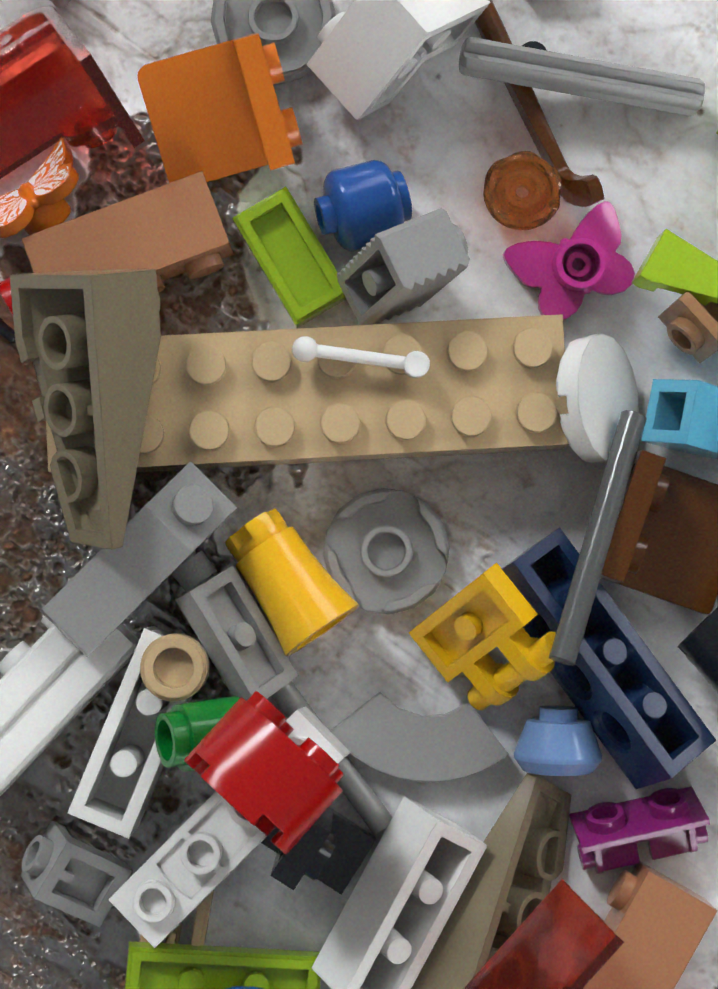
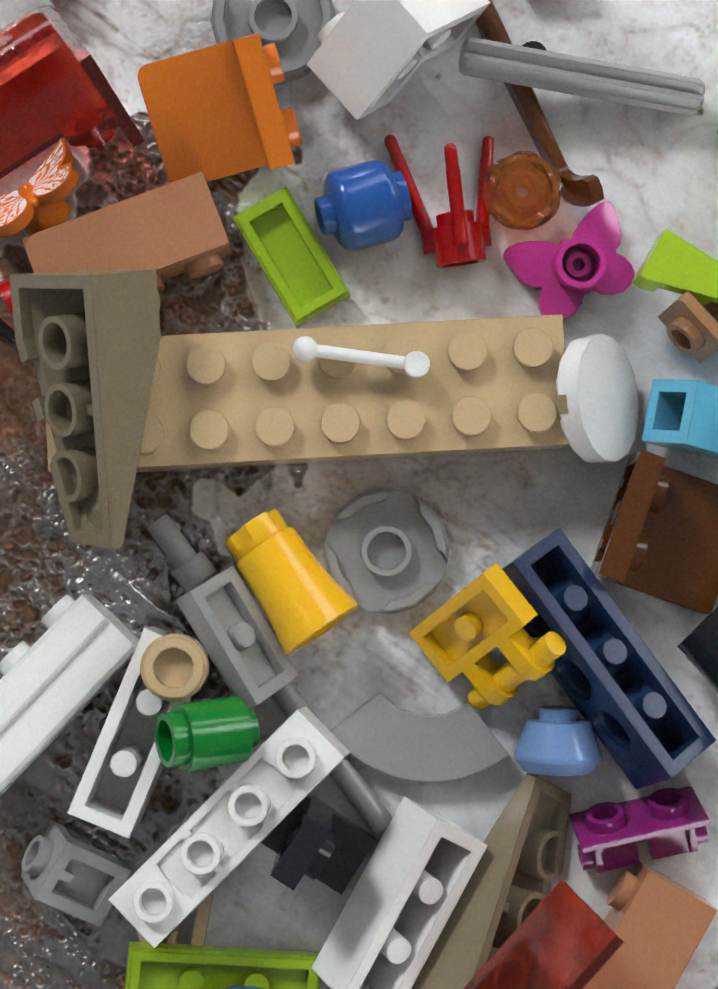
(152, 549): light grey slope -> none
(266, 772): red brick -> none
(404, 267): light grey brick -> none
(457, 237): none -> red plant
(597, 538): dark grey bar -> none

